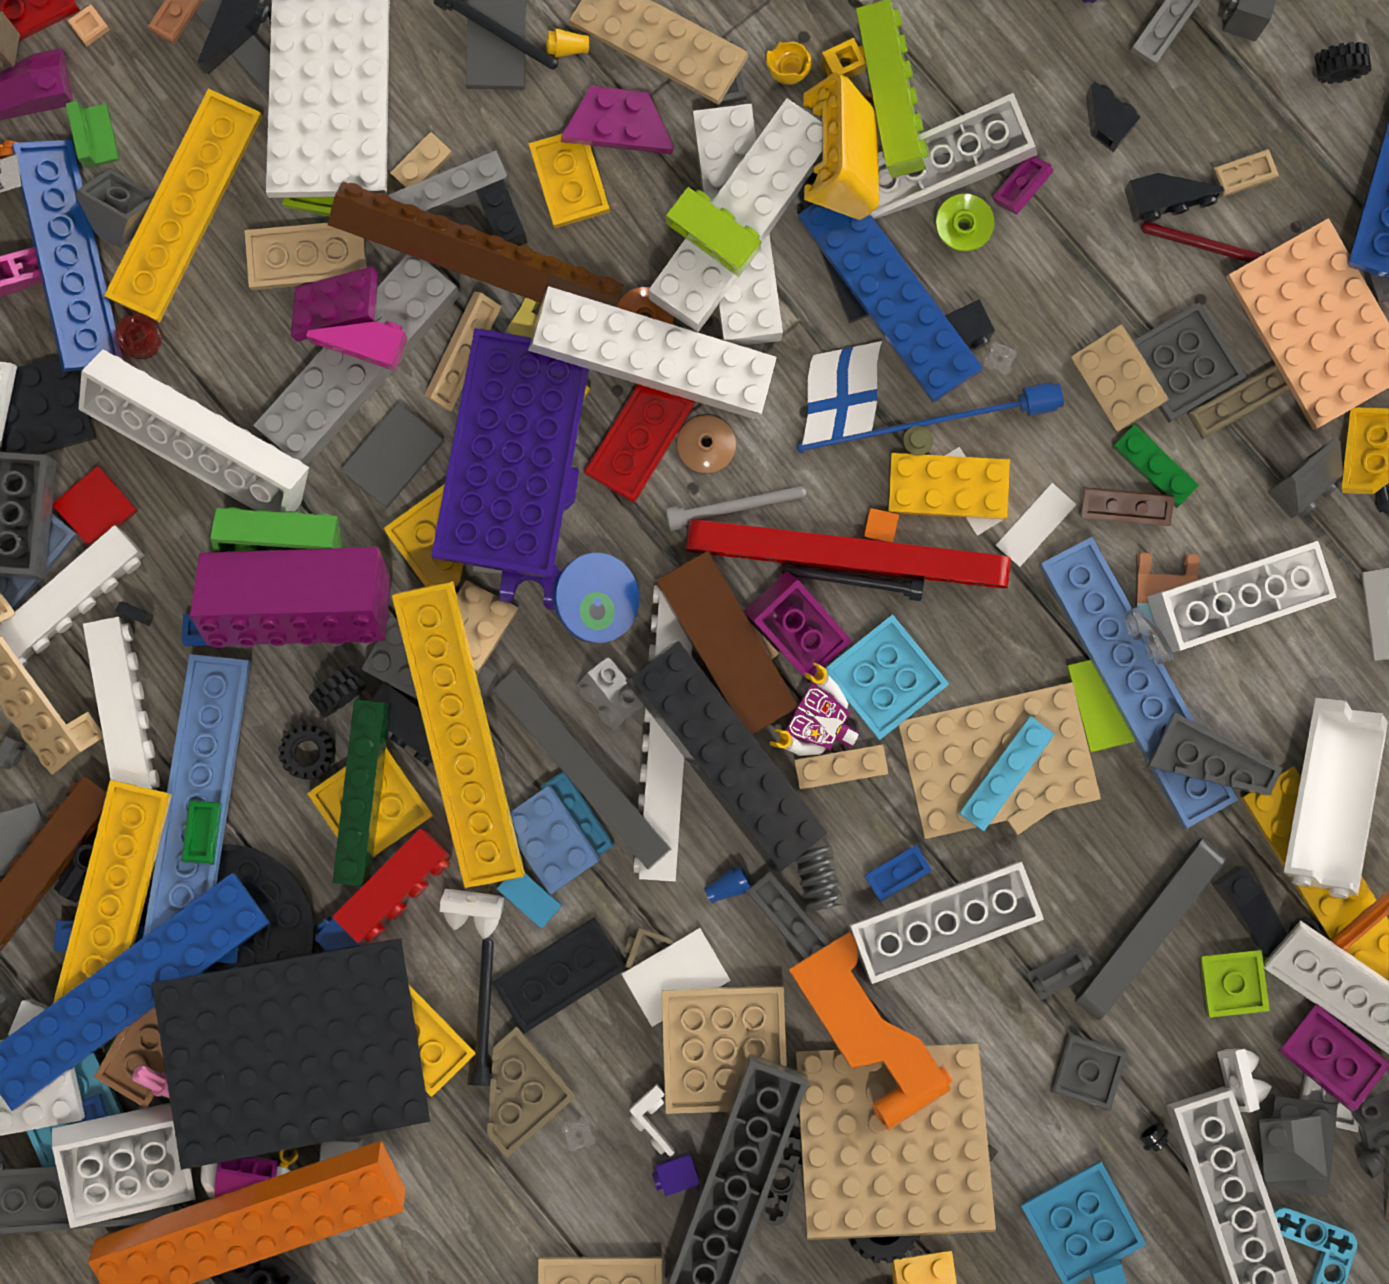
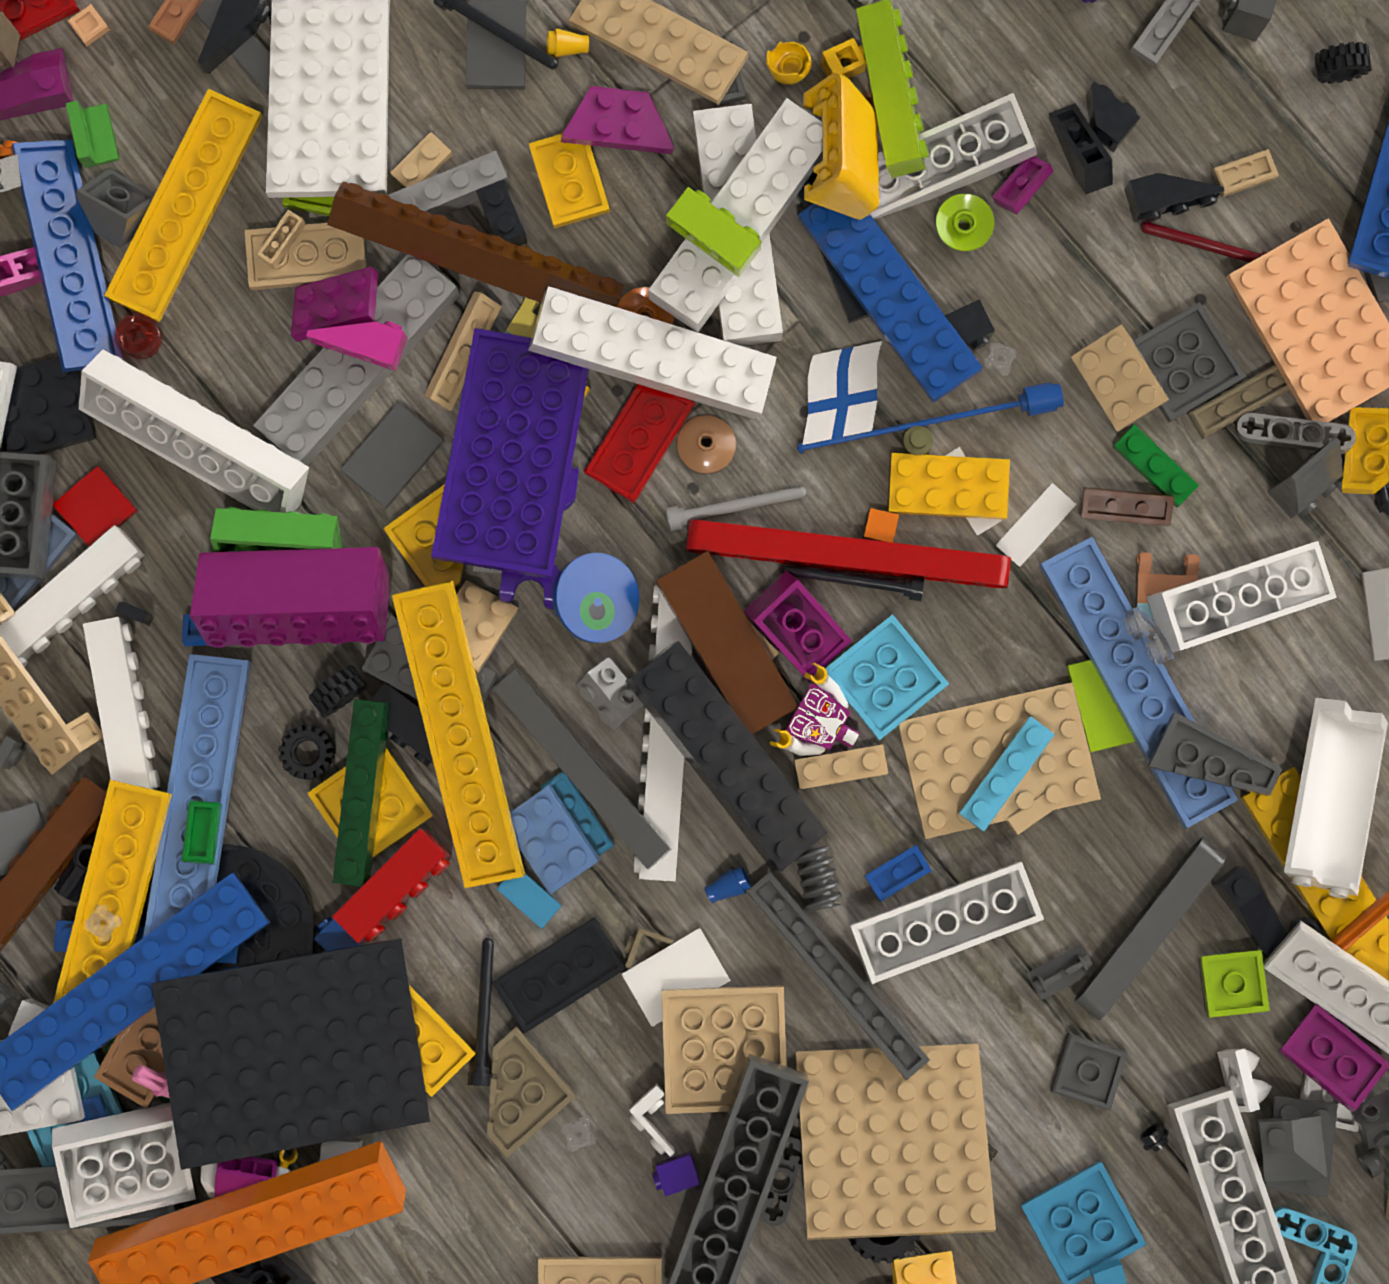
(94, 926): none -> clear plate
(281, 239): none -> tan piece
(483, 907): white tile -> none
(865, 1036): orange door -> none
(1082, 149): none -> black slope
(1295, 428): none -> light grey beam

